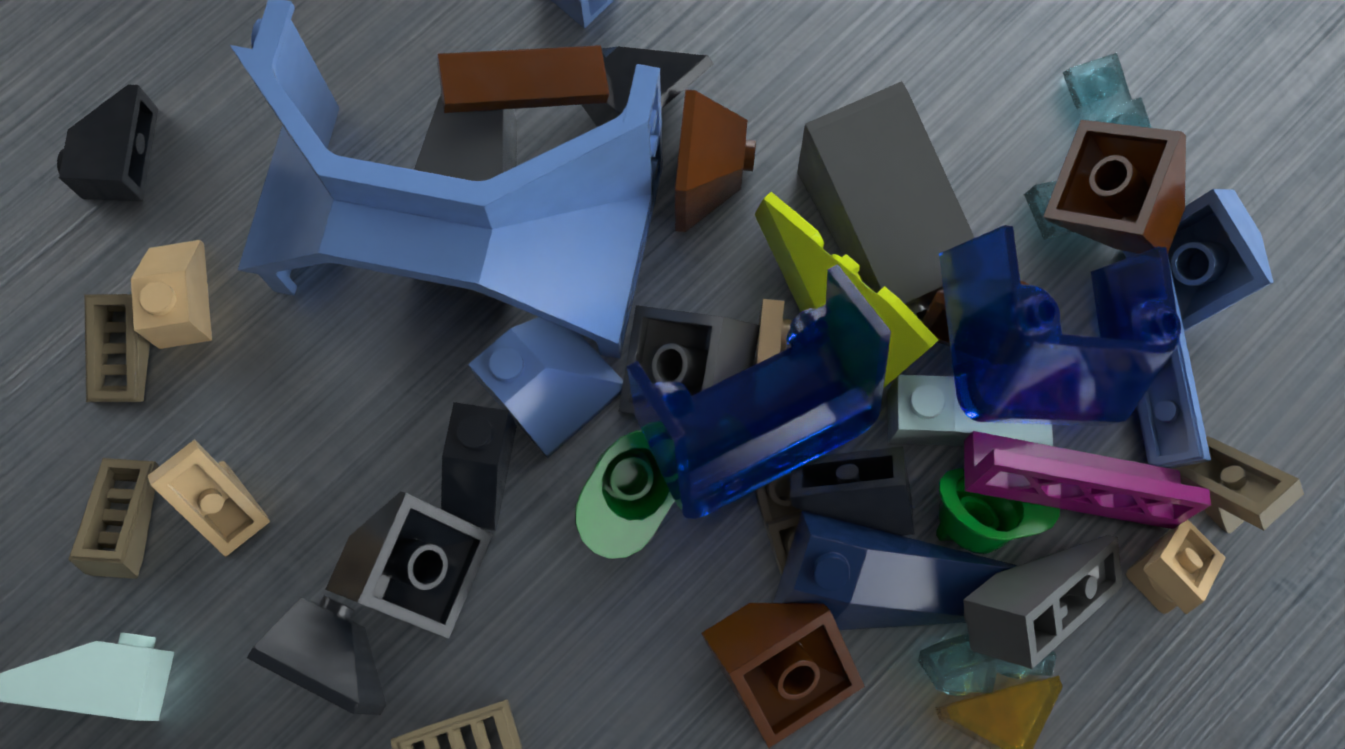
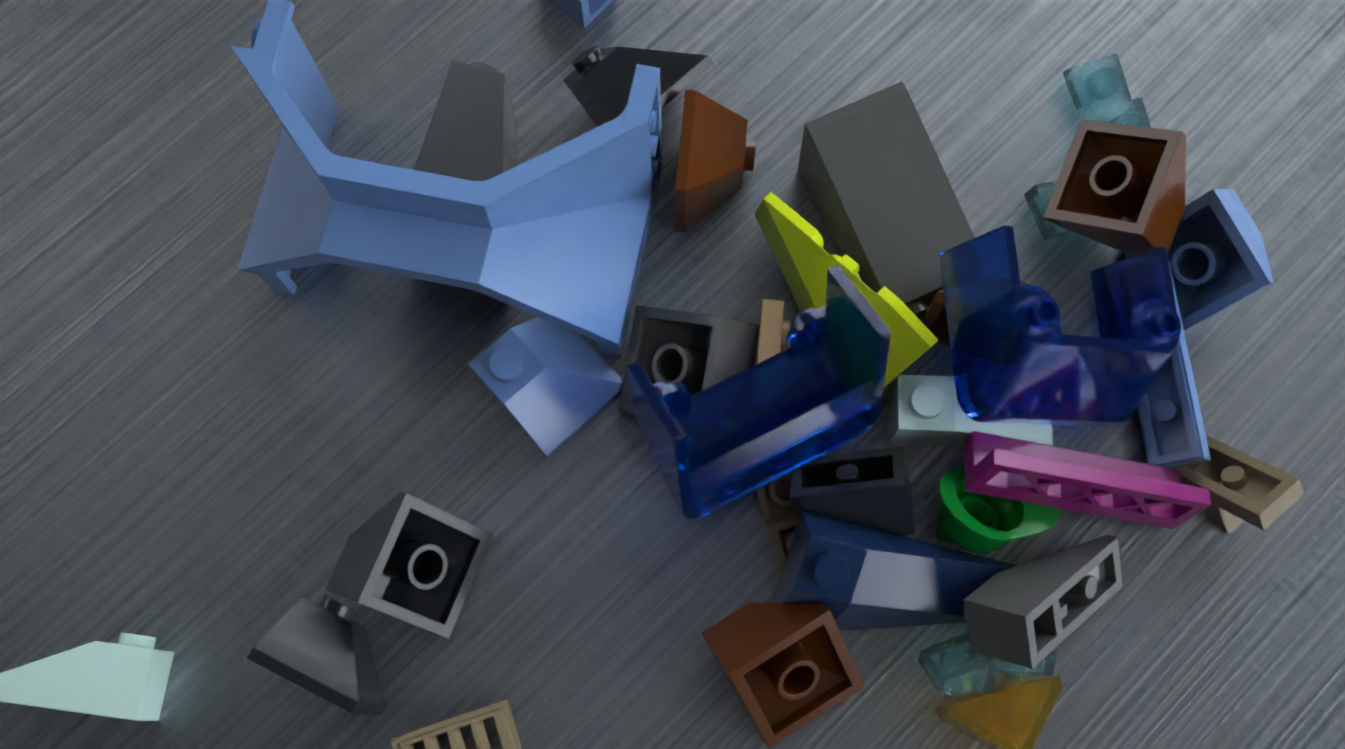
(98, 329): dark tan slope -> none
(111, 148): black slope -> none
(130, 543): dark tan slope -> none
(172, 295): tan slope -> none
(209, 497): tan slope -> none
(476, 463): black slope -> none
(522, 78): reddish brown tile -> none
(622, 499): green piece -> none
(1177, 569): tan slope -> none

